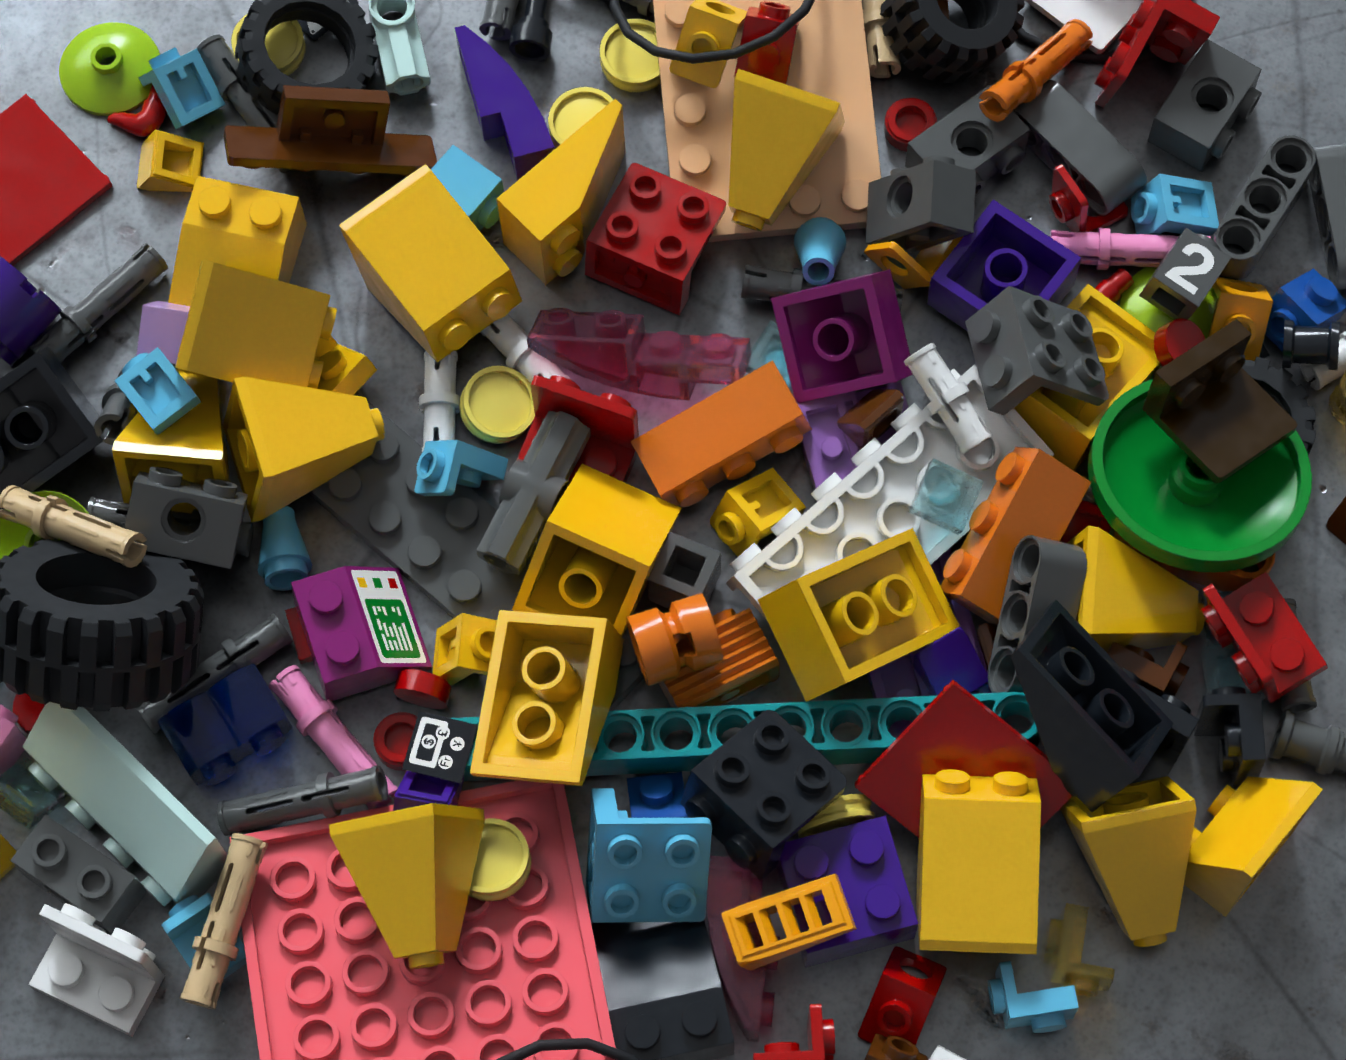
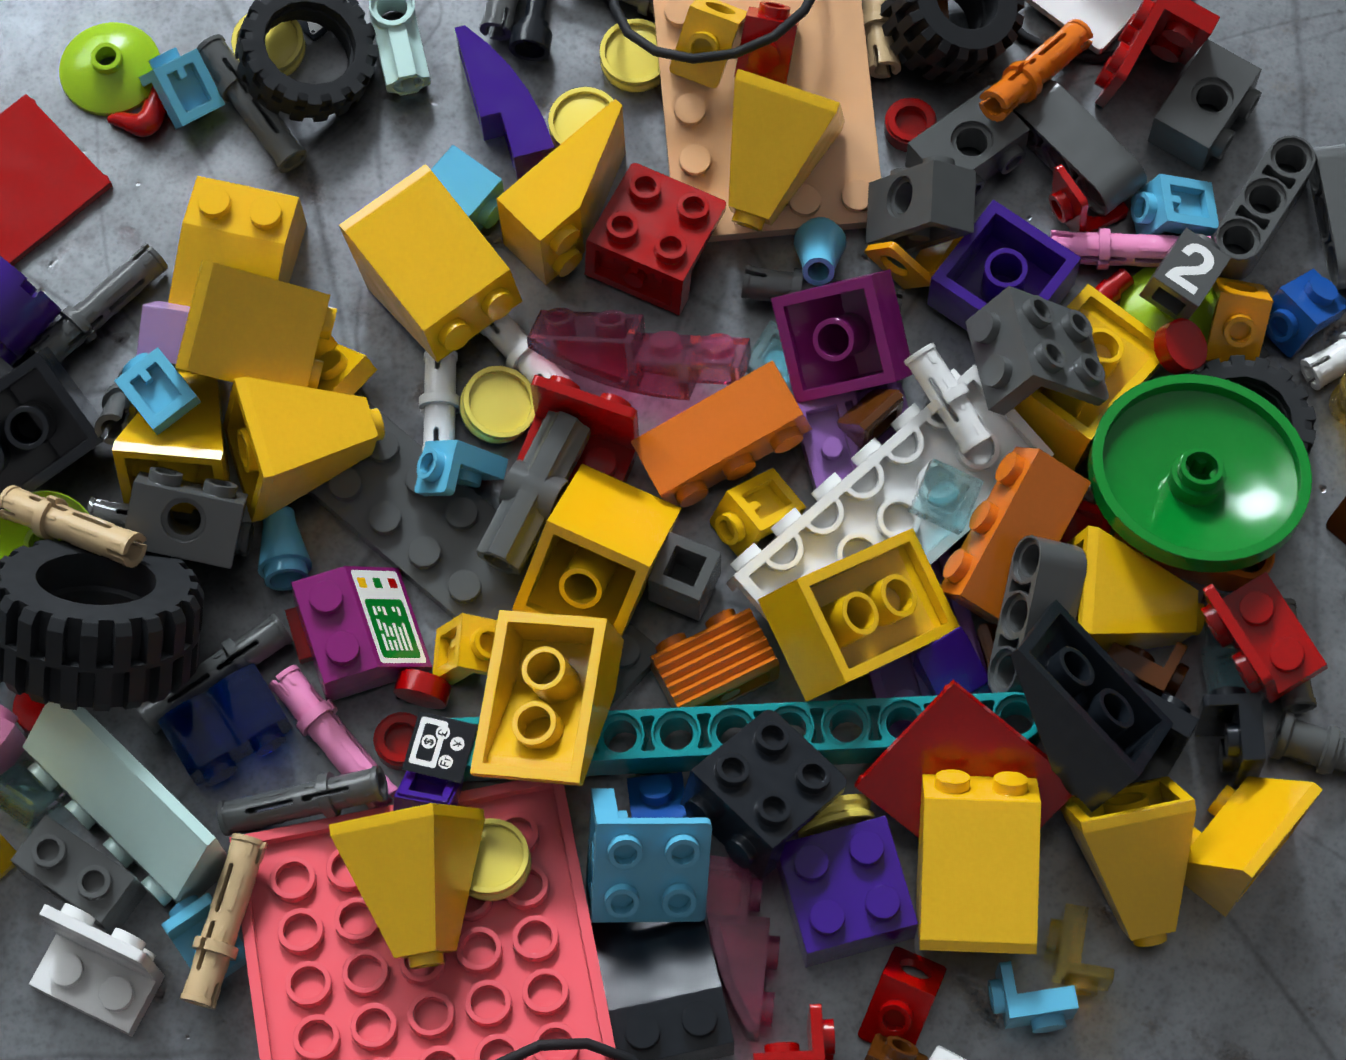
(169, 163): yellow slope -> none
(331, 133): reddish brown bracket -> none
(654, 641): orange wheel -> none
(737, 921): light orange slope -> none
(1216, 406): dark brown bracket -> none
(1311, 345): black bush -> none

